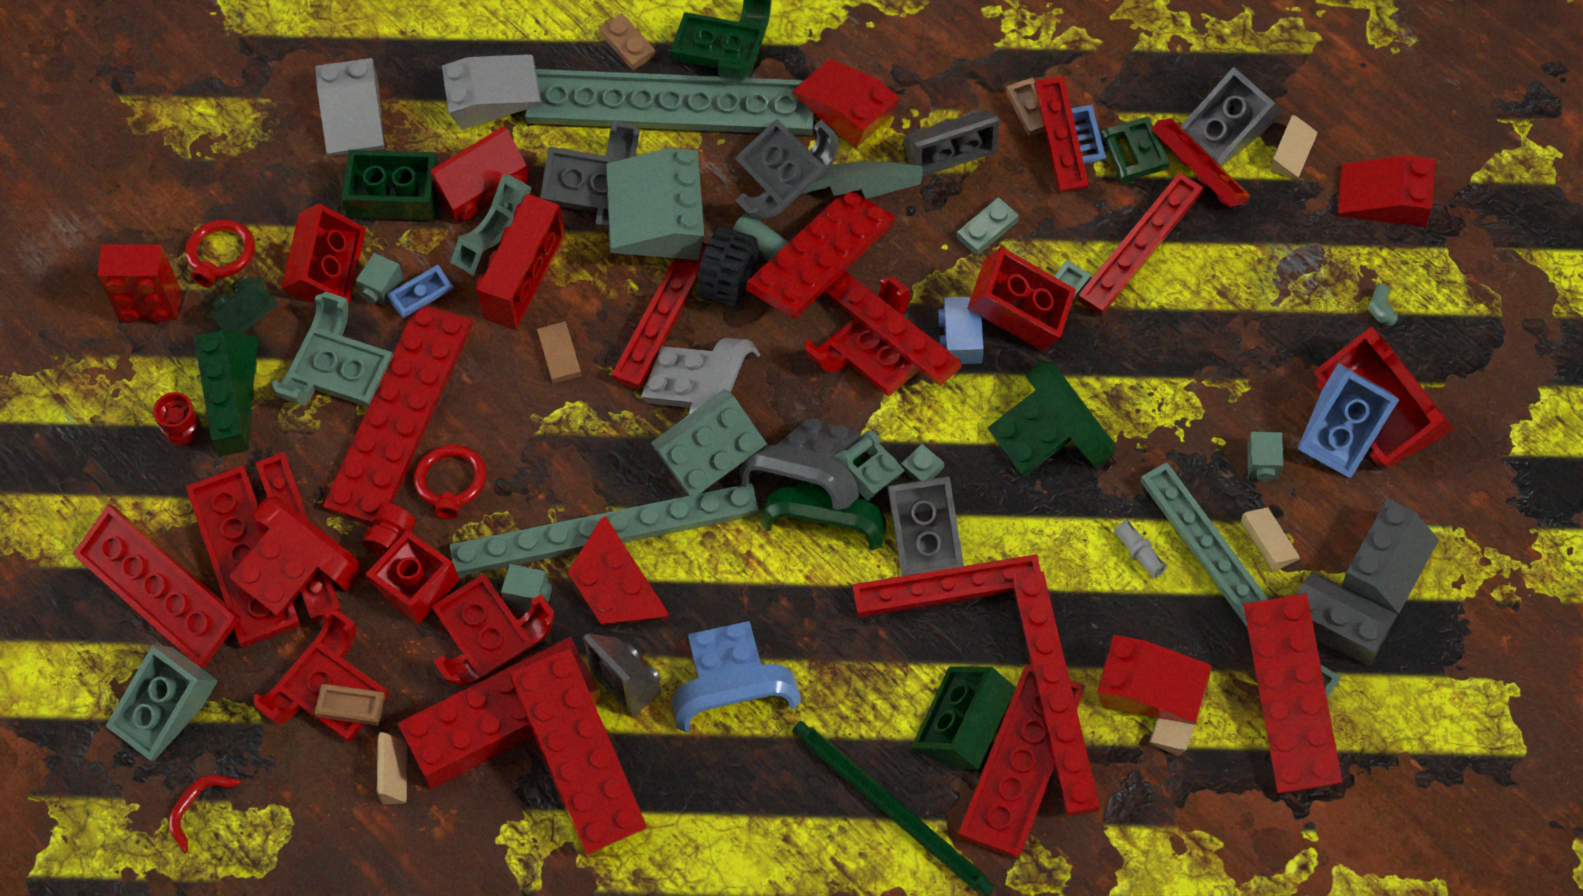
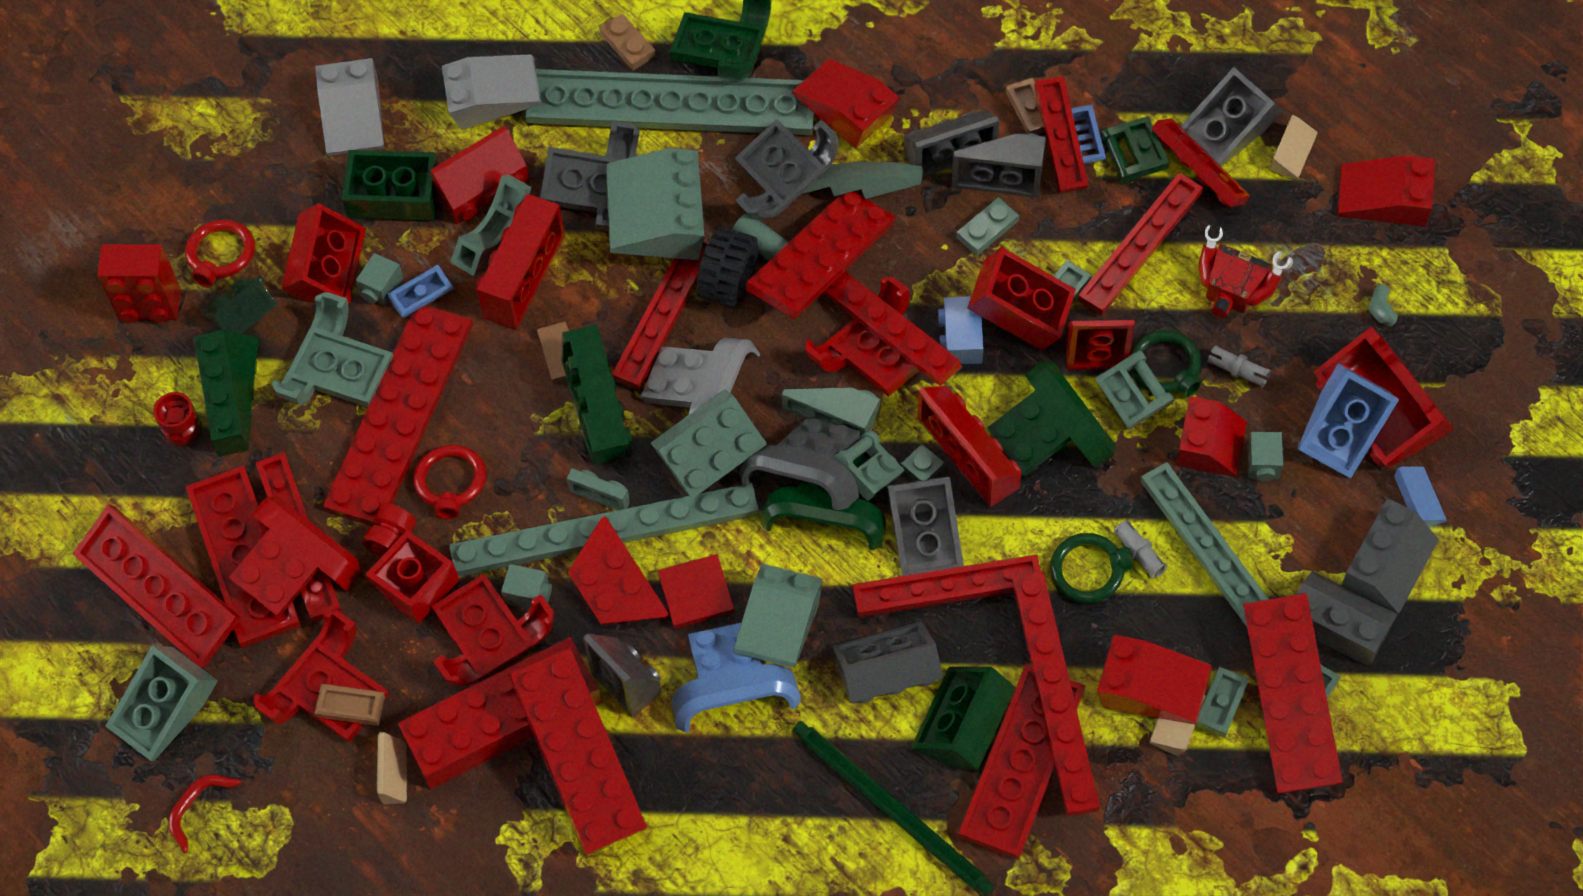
(591, 487): none -> sand green plate
(594, 395): none -> dark green wedge
(696, 591): none -> red tile
(778, 615): none -> sand green slope
(834, 406): none -> sand green slope
(887, 662): none -> dark grey slope
(968, 444): none -> red slope
(1001, 165): none -> dark grey slope
(1098, 343): none -> red slope
(1119, 560): none -> dark green piece
(1126, 396): none -> sand green plate
(1187, 381): none -> dark green piece
(1211, 438): none -> red slope
(1222, 702): none -> sand green plate
(1236, 278): none -> red torso
(1239, 366): none -> light grey pin
(1269, 538): tan slope -> none
(1419, 494): none -> medium blue slope

